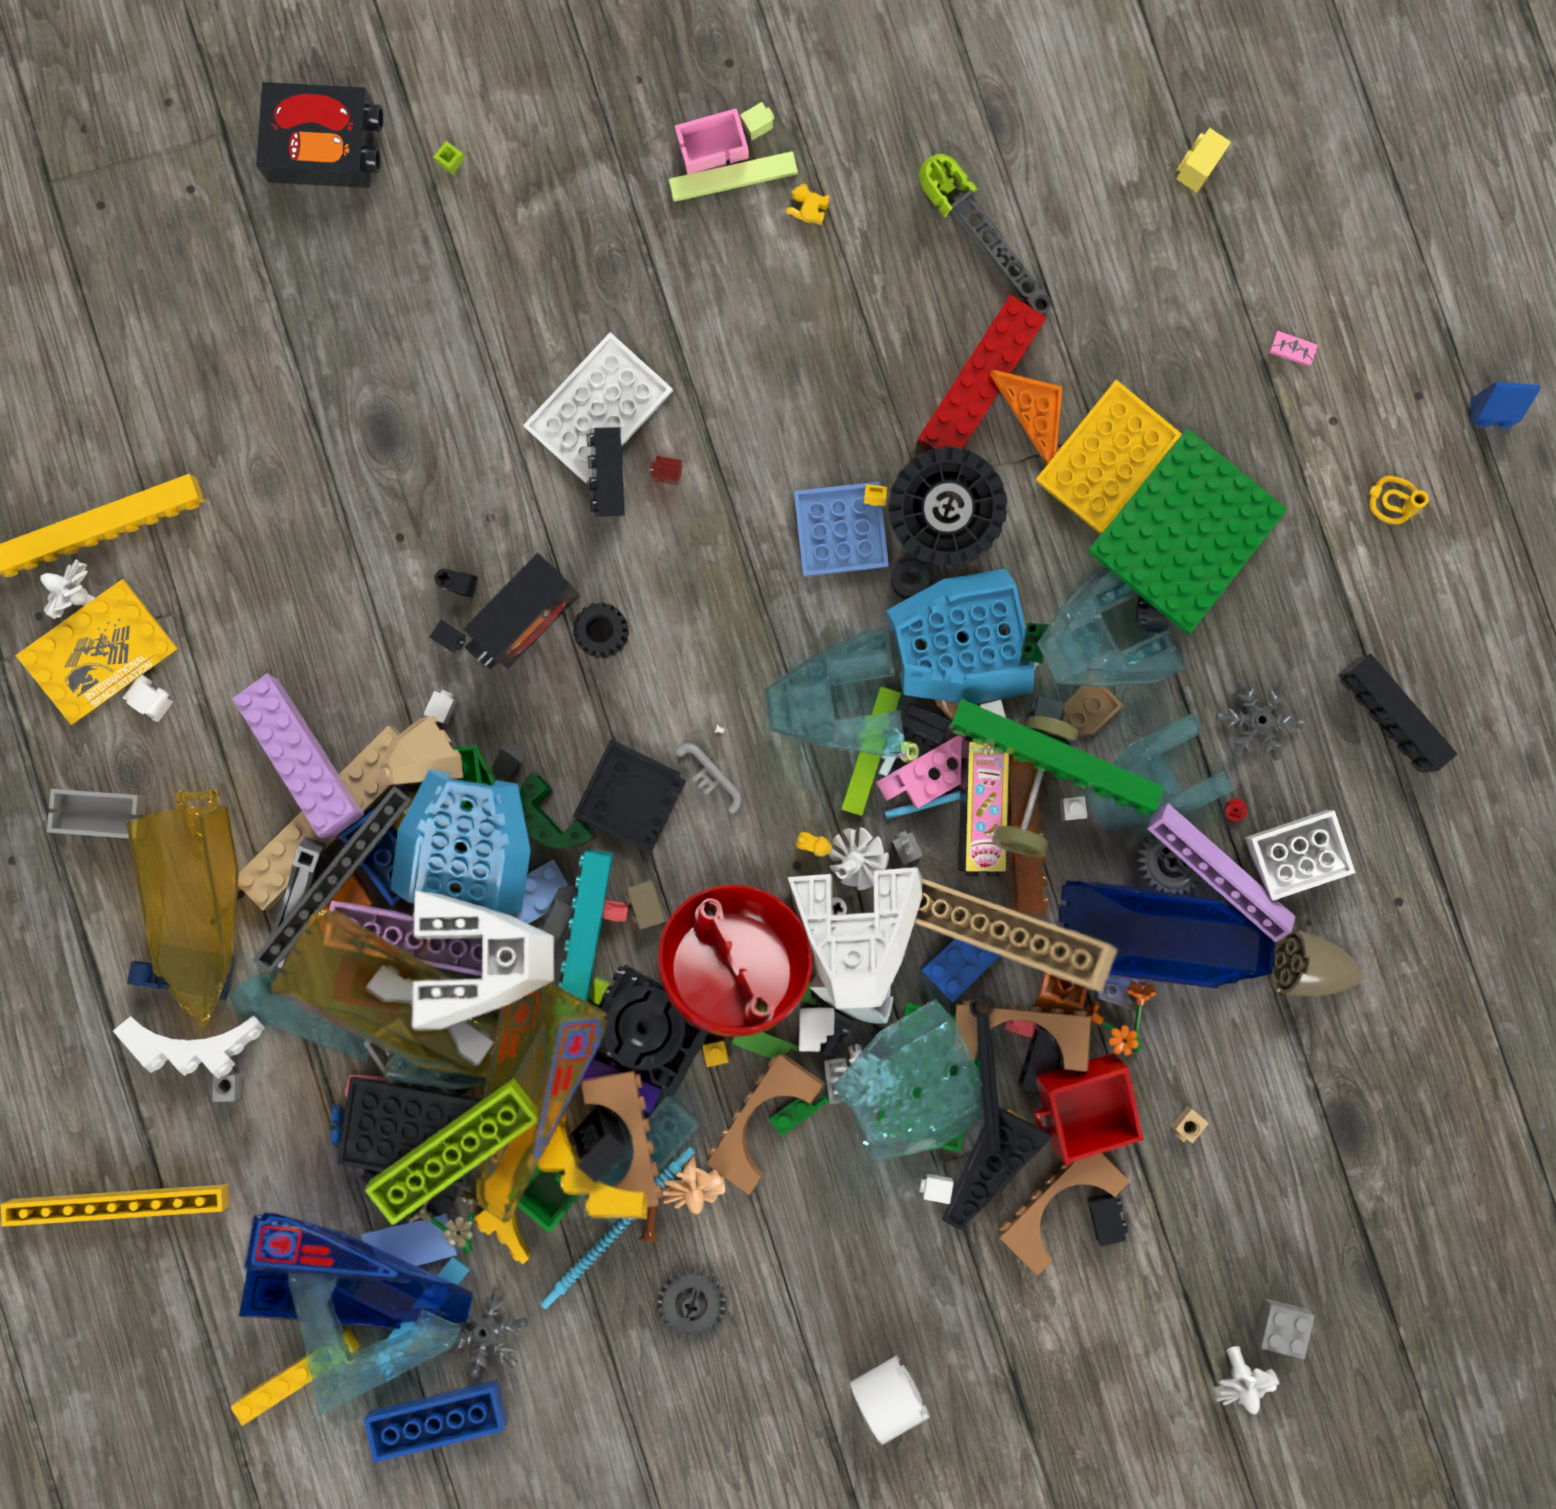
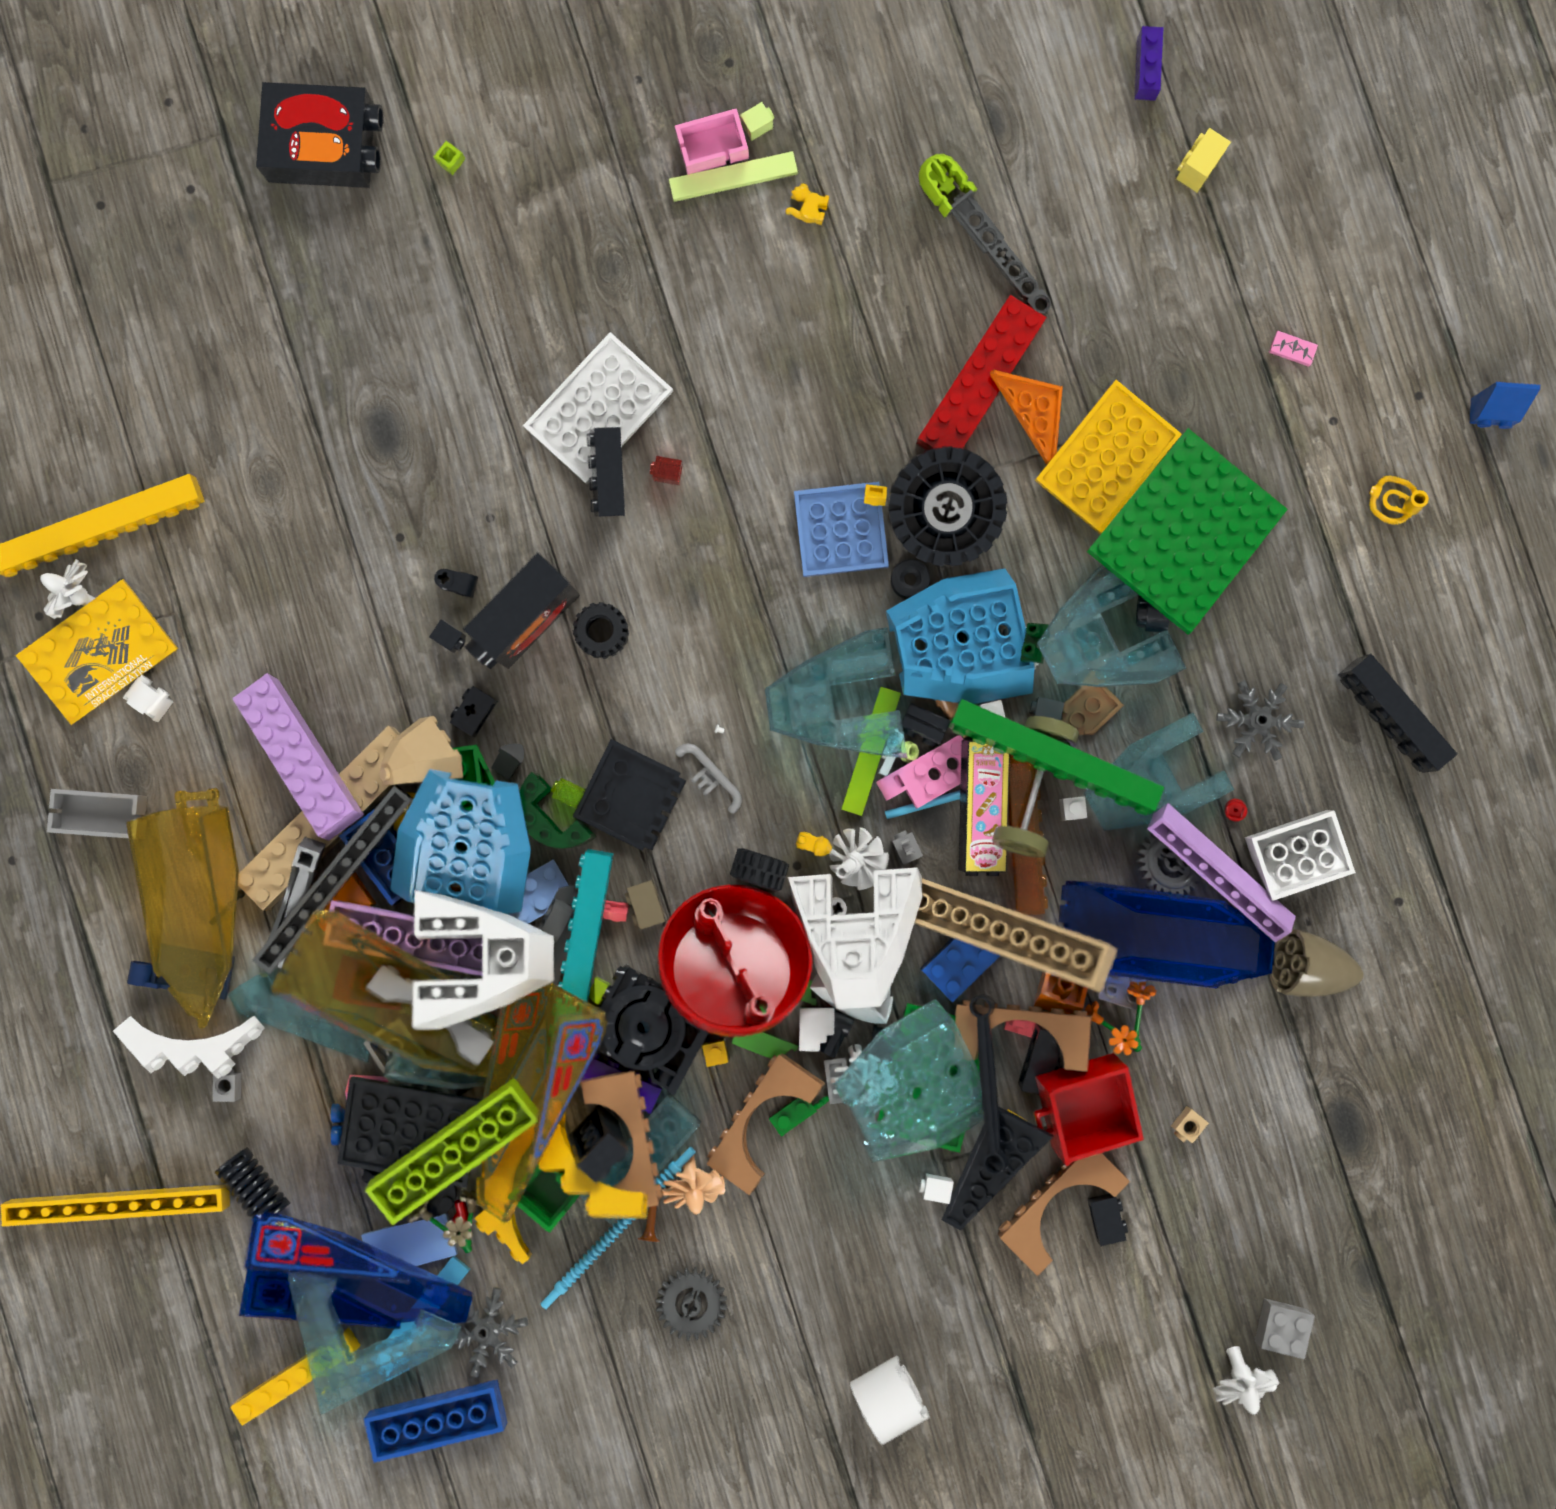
(248, 1188): none -> black piece
(441, 706): white brick -> none
(461, 1211): none -> red arm
(469, 722): none -> black brick
(567, 792): none -> clear neon green brick
(759, 869): none -> black tyre
(1148, 63): none -> dark purple brick

